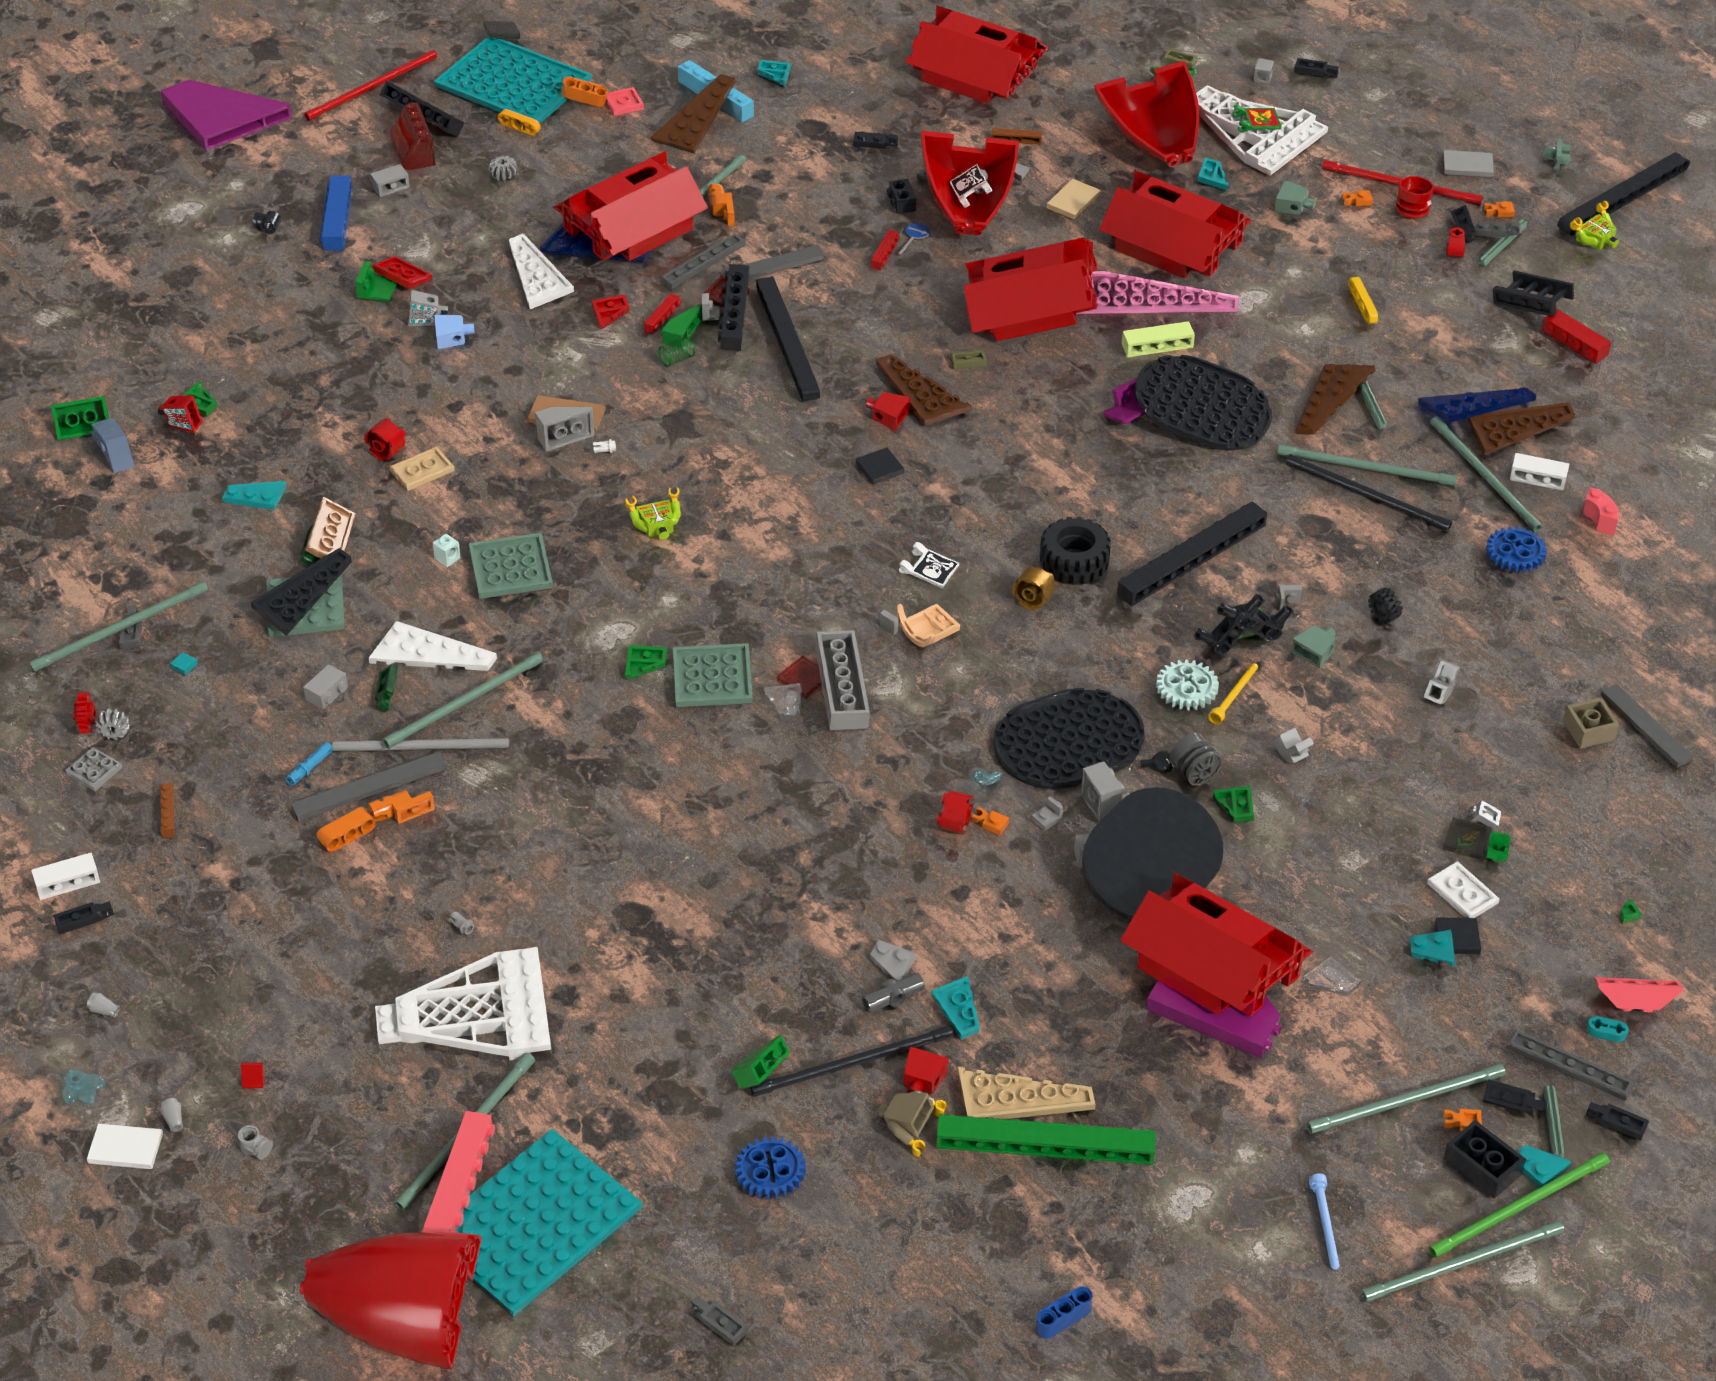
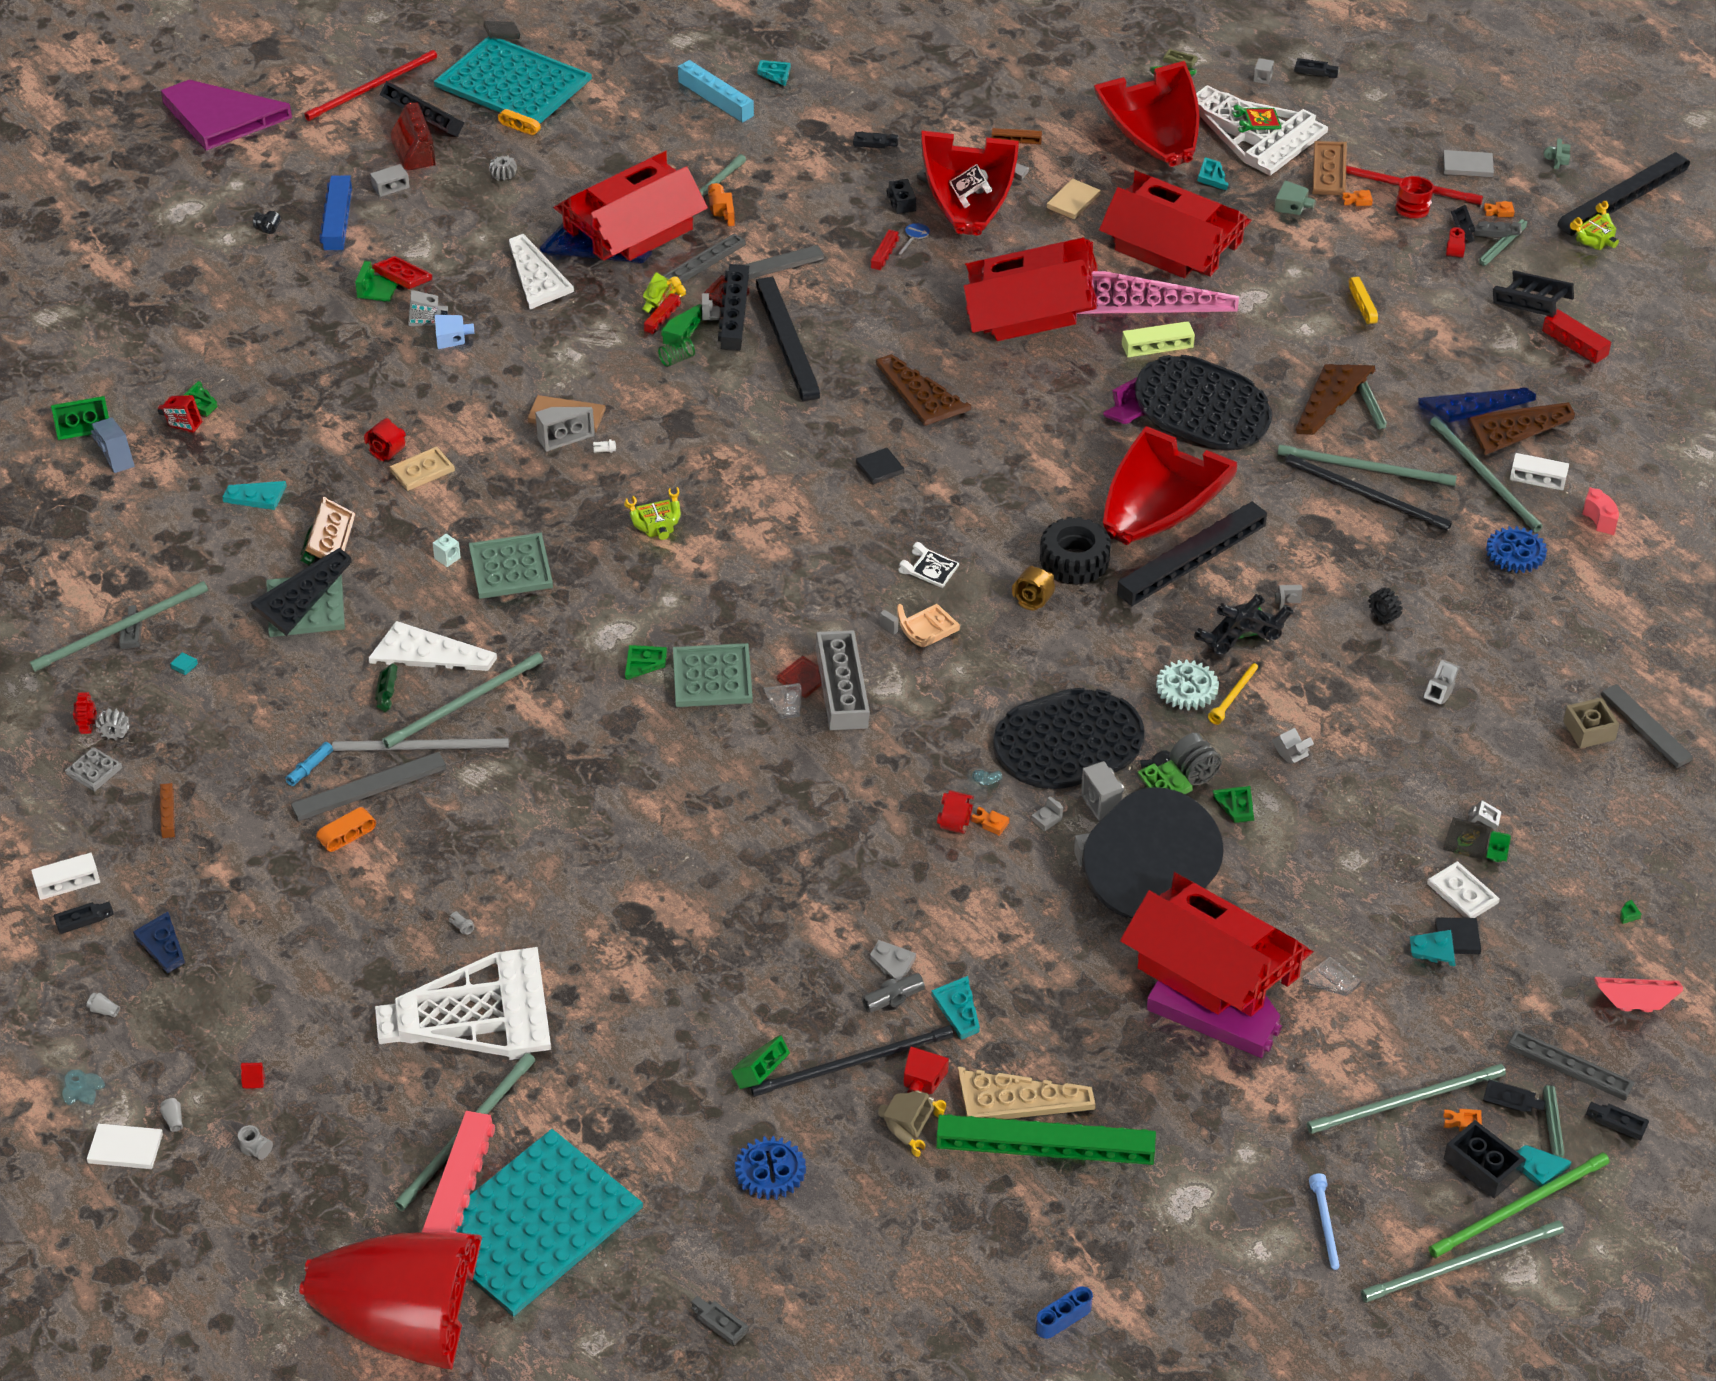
(161, 942): none -> dark blue wing
(325, 687): light grey brick -> none
(401, 806): orange plate -> none
(584, 91): orange beam -> none
(610, 309): red wing -> none
(624, 101): coral tile -> none
(659, 290): none -> lime torso
(692, 122): reddish brown wing -> none
(889, 409): red torso -> none
(968, 359): olive tile -> none
(973, 55): red panel -> none
(1161, 487): none -> red panel
(1165, 776): none -> bright green brick
(1314, 645): sand green torso -> none
(1329, 167): none -> medium nougat tile
(1607, 1029): teal beam -> none

